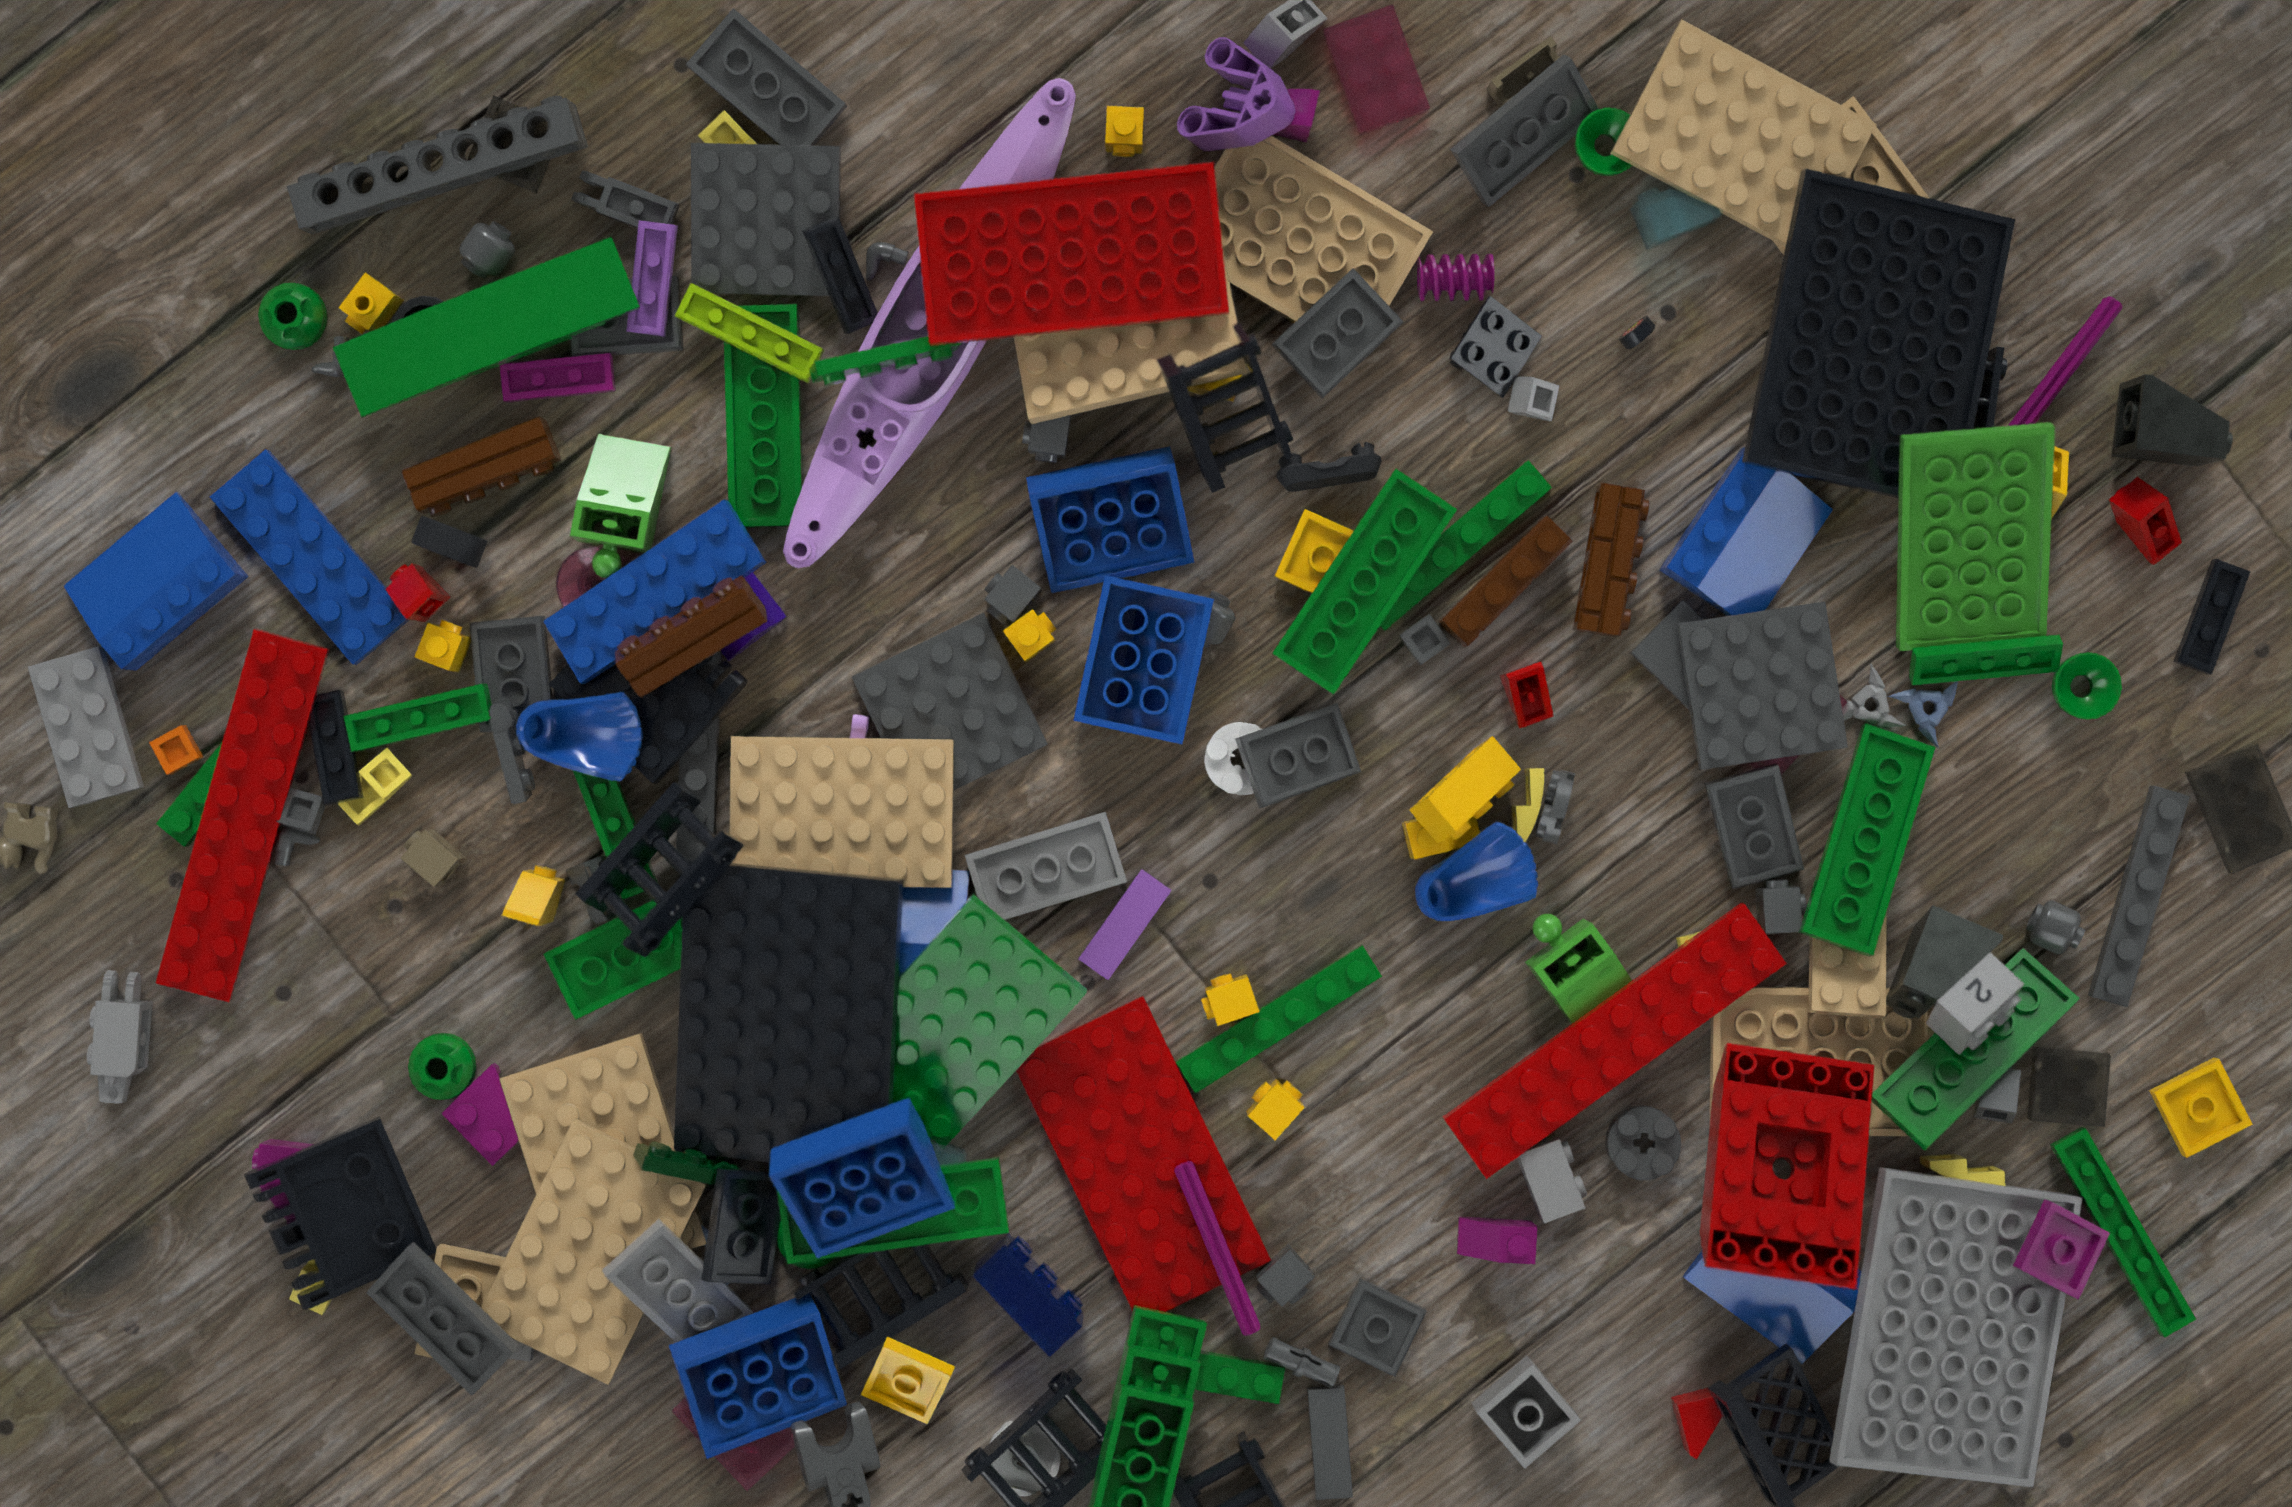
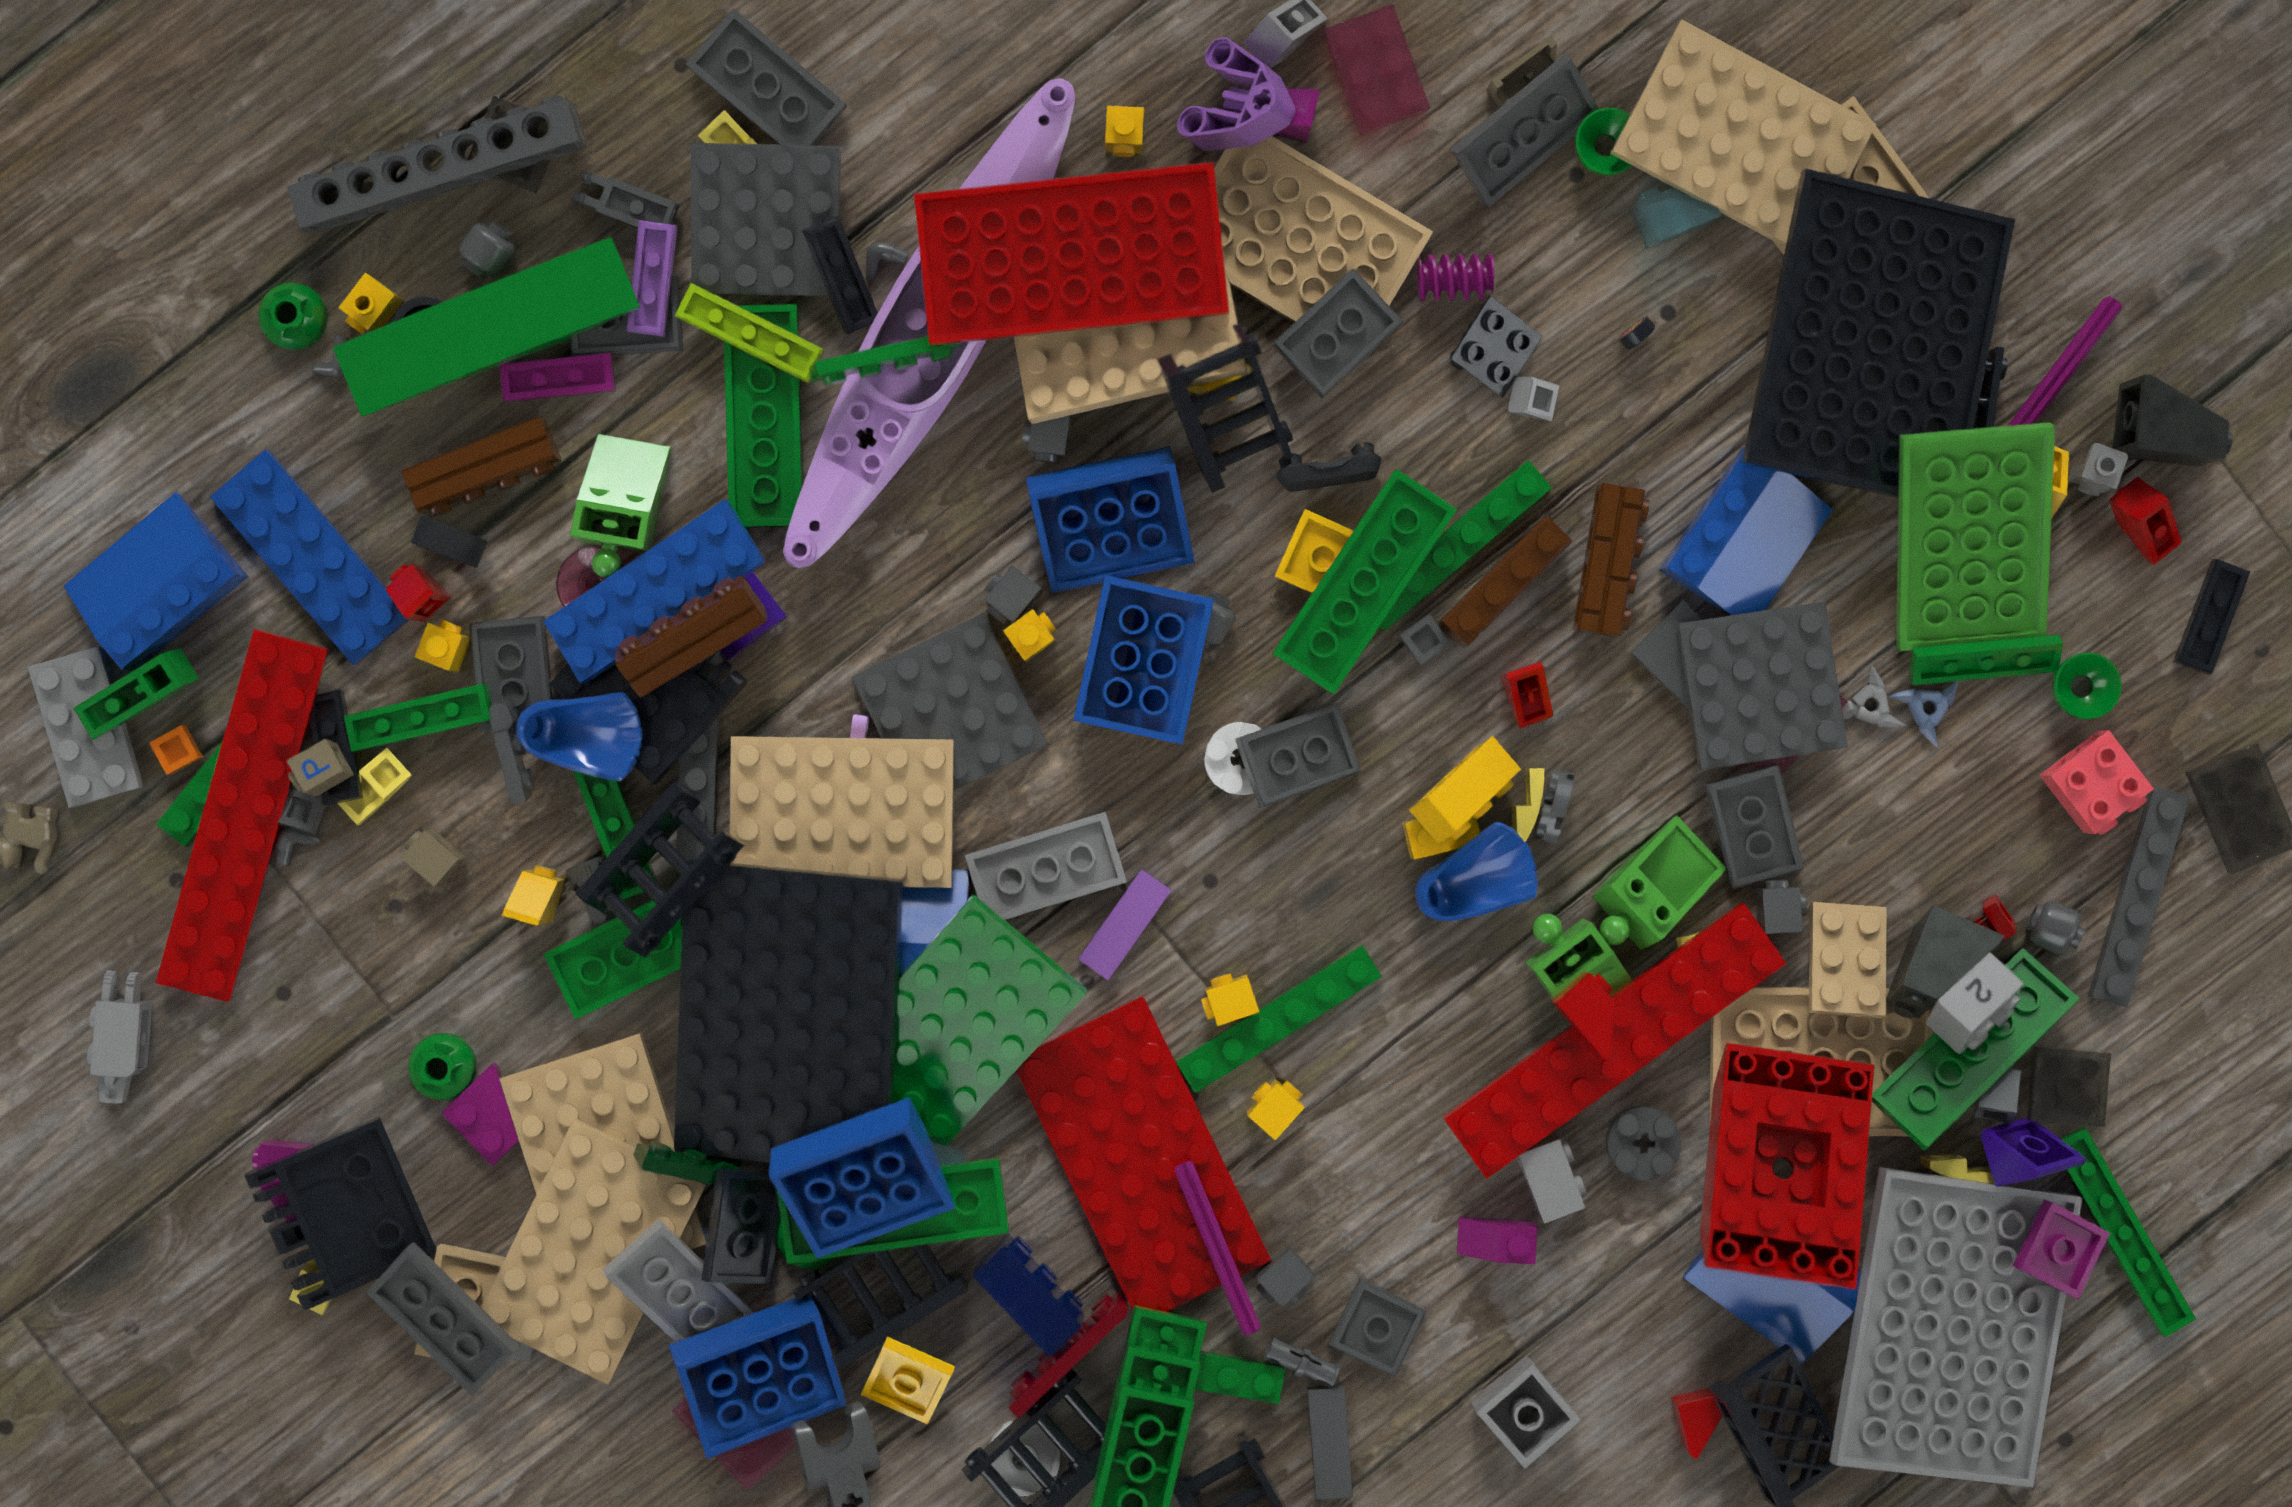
(136, 692): none -> green slope
(319, 768): none -> dark tan brick
(1032, 1386): none -> dark red plate
(1589, 1011): none -> red slope
(1656, 886): none -> bright green slope
(1867, 840): green plate -> none
(1996, 917): none -> red tile
(2026, 1152): none -> dark purple slope
(2097, 783): none -> coral brick
(2100, 471): none -> light grey bracket
(2200, 1107): yellow plate -> none

